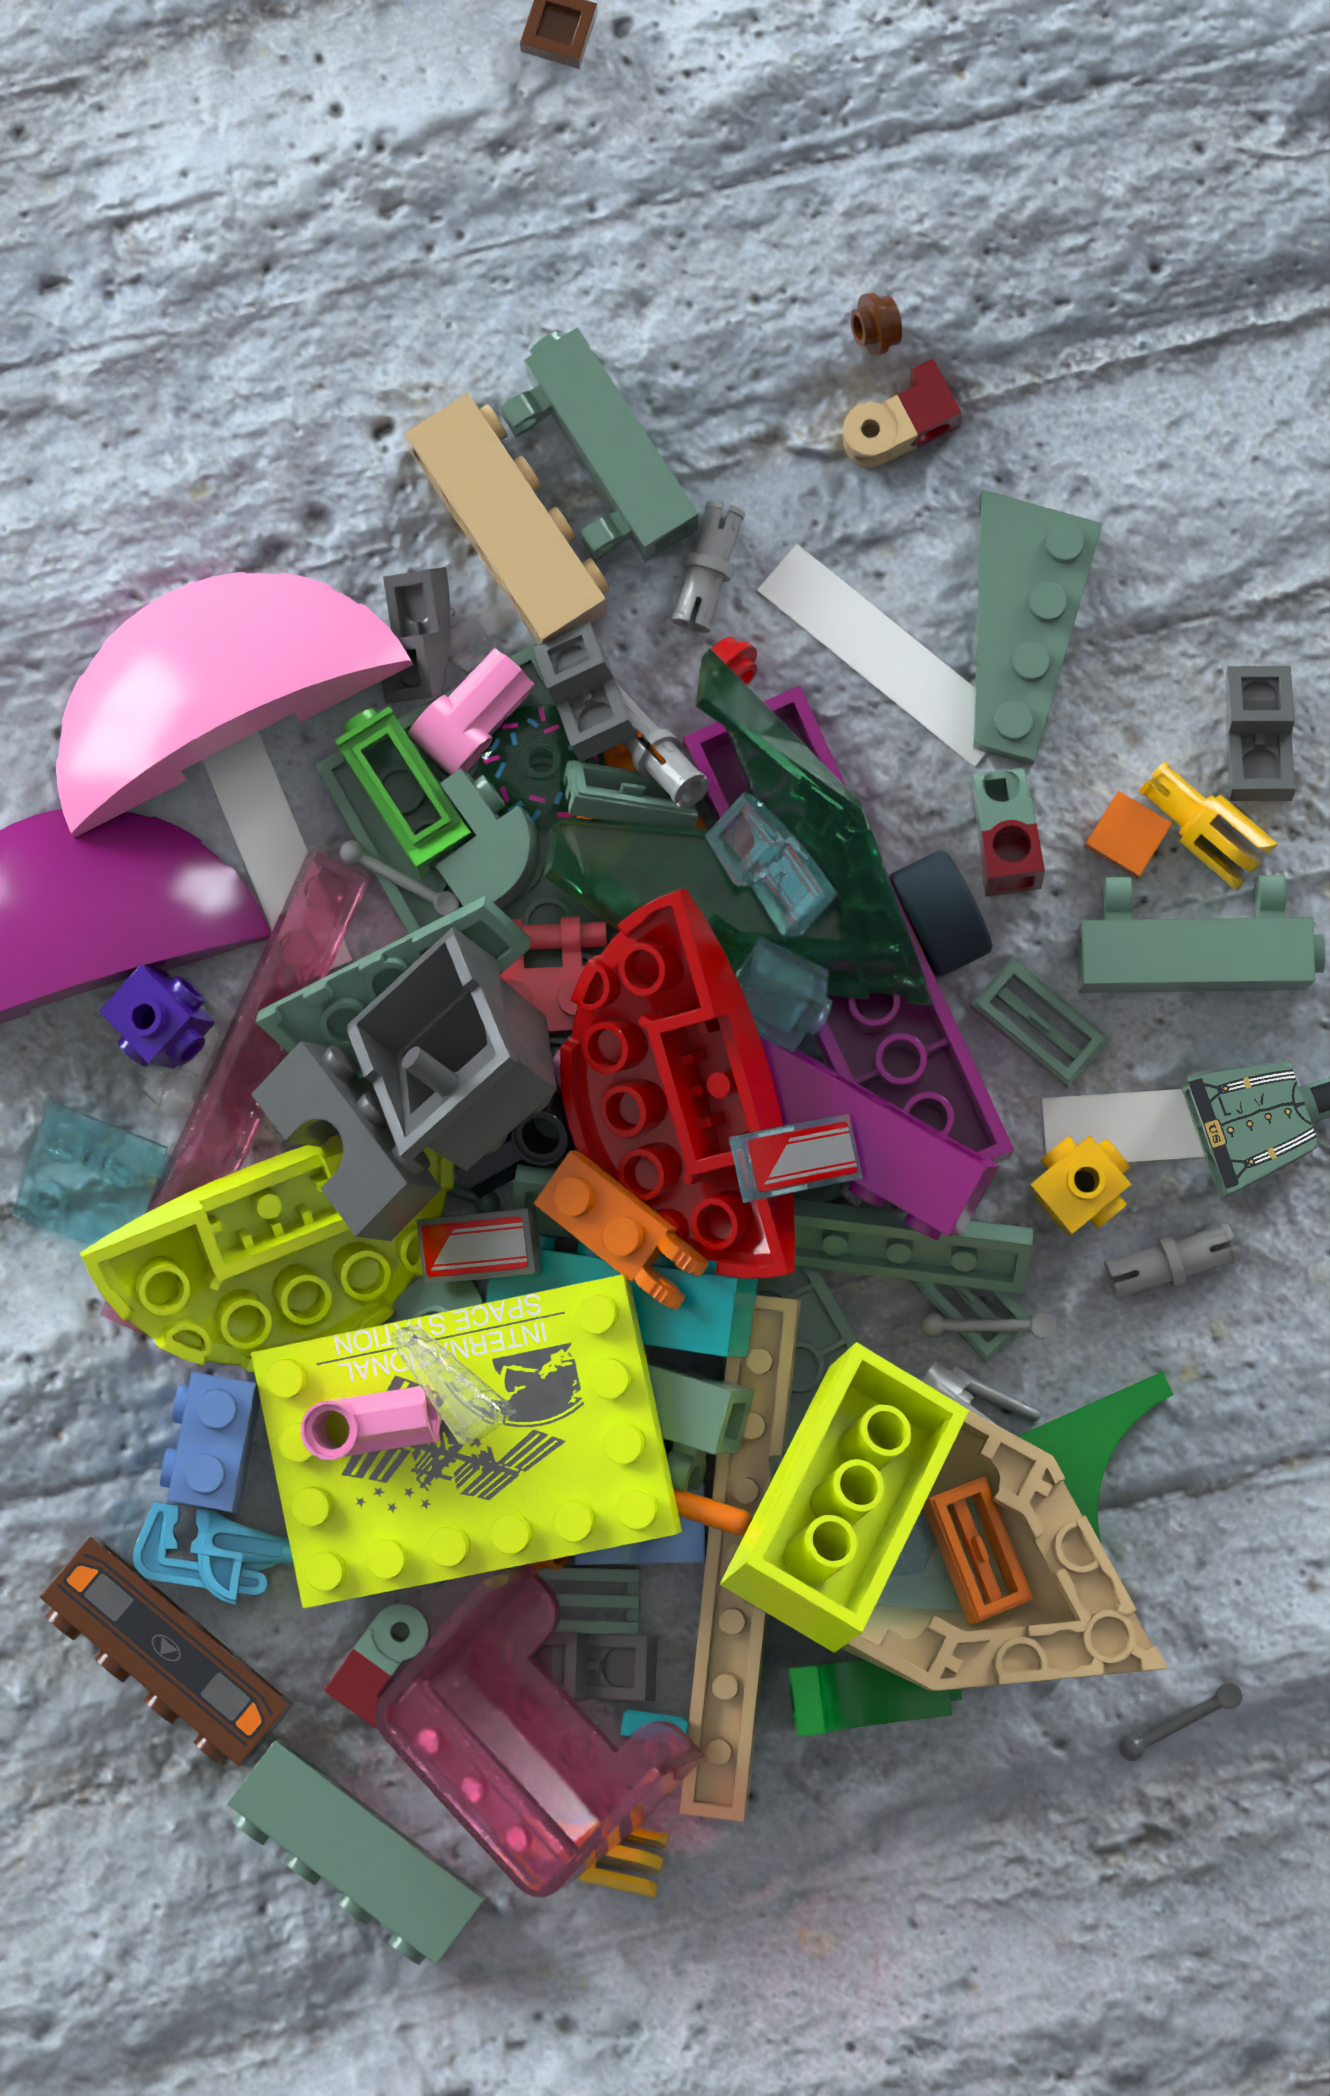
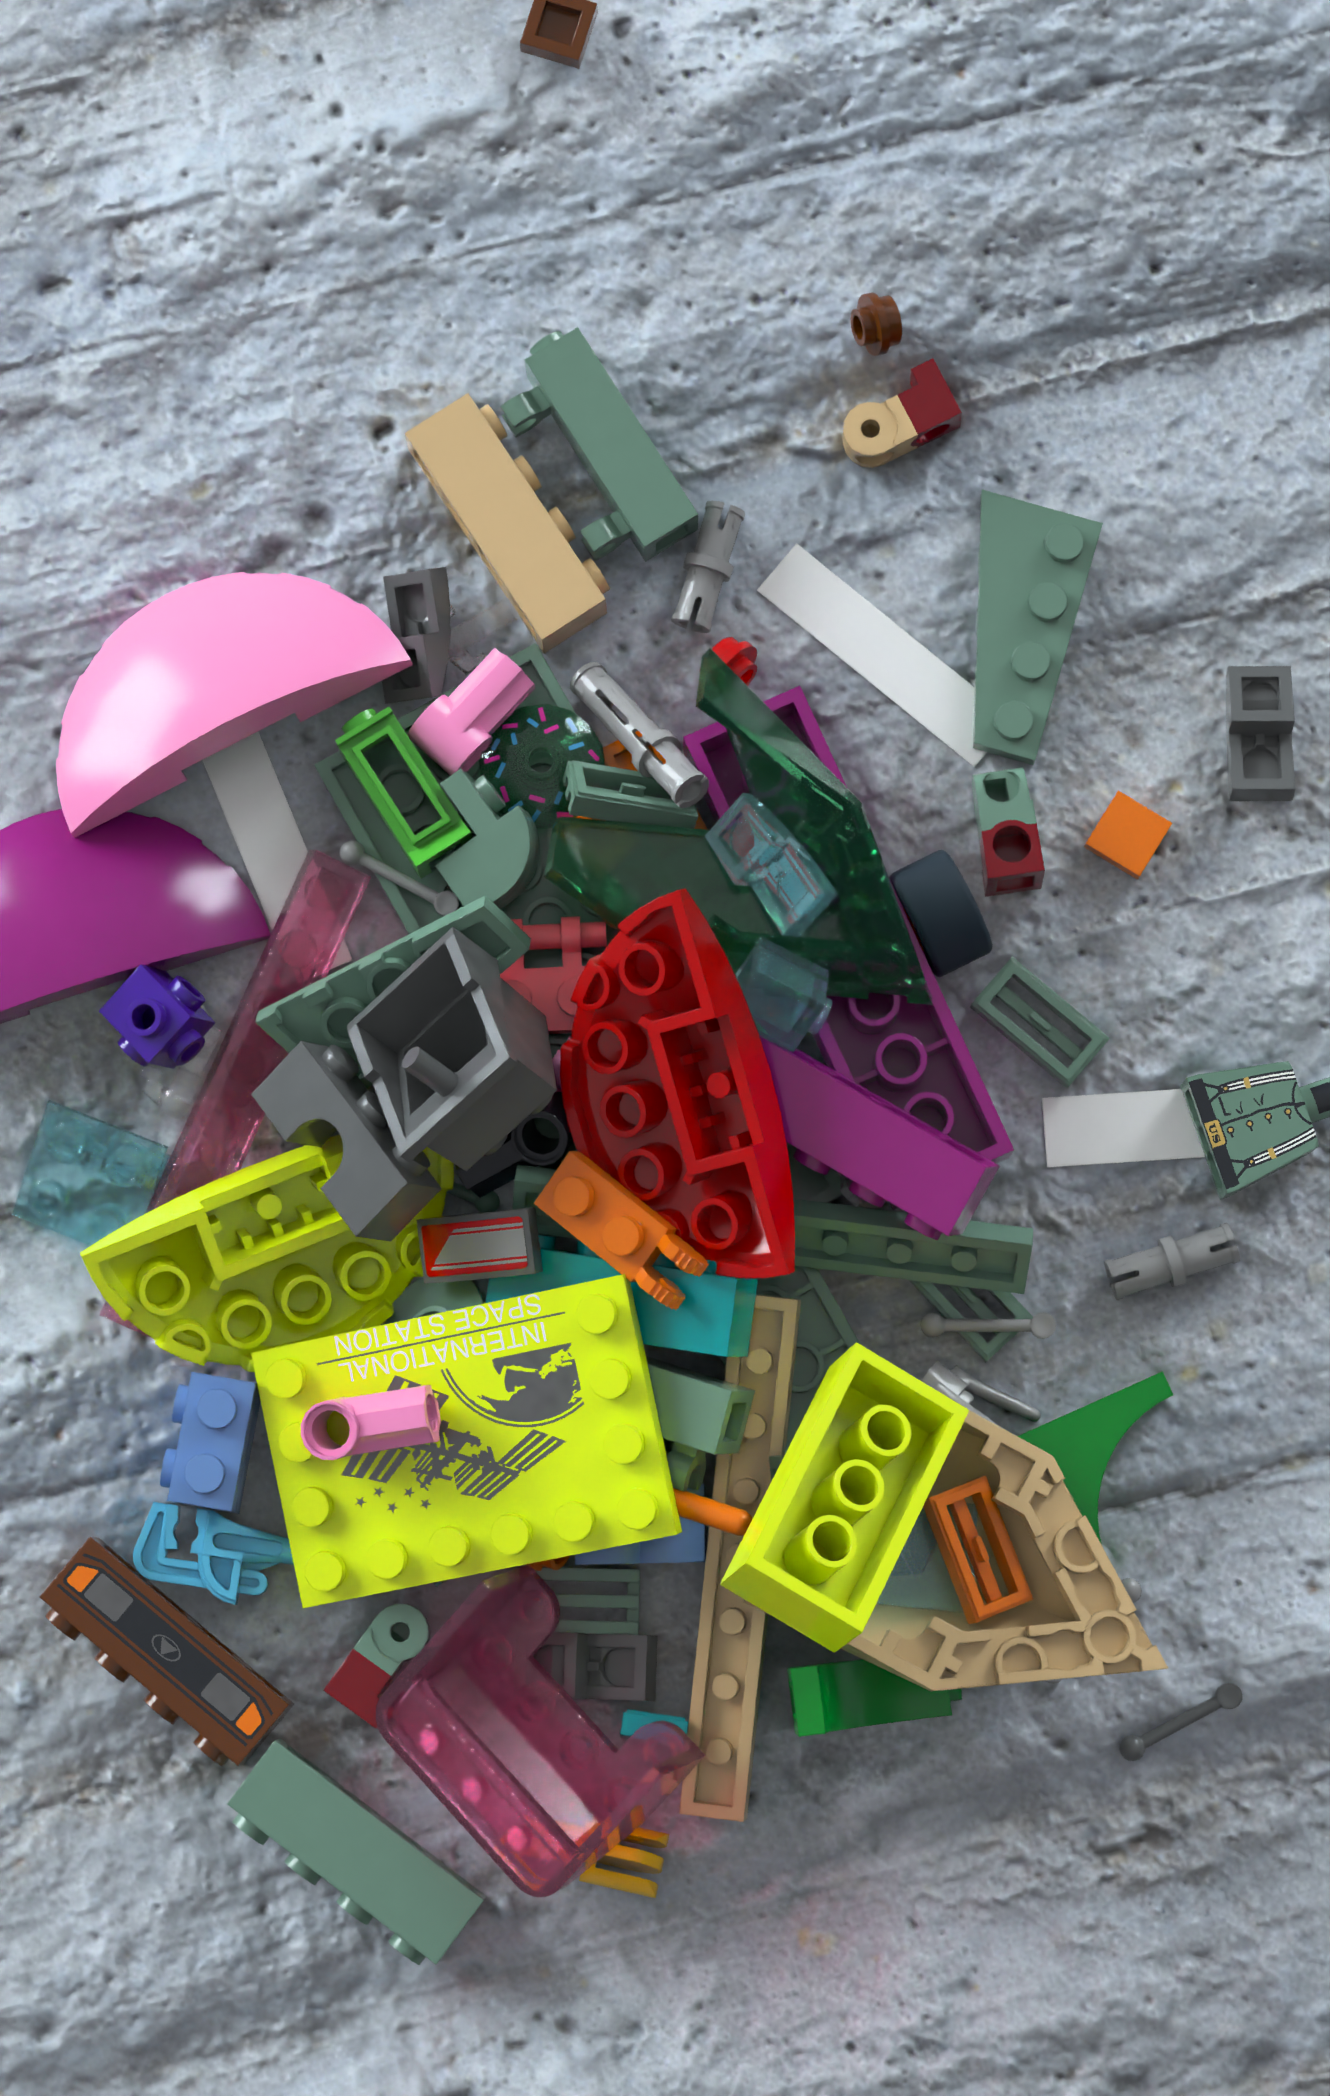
(457, 1393): clear slope -> none
(585, 691): dark grey slope -> none
(795, 1158): slope -> none
(1061, 1197): yellow brick -> none
(1198, 953): sand green brick -> none
(1200, 818): yellow arm -> none

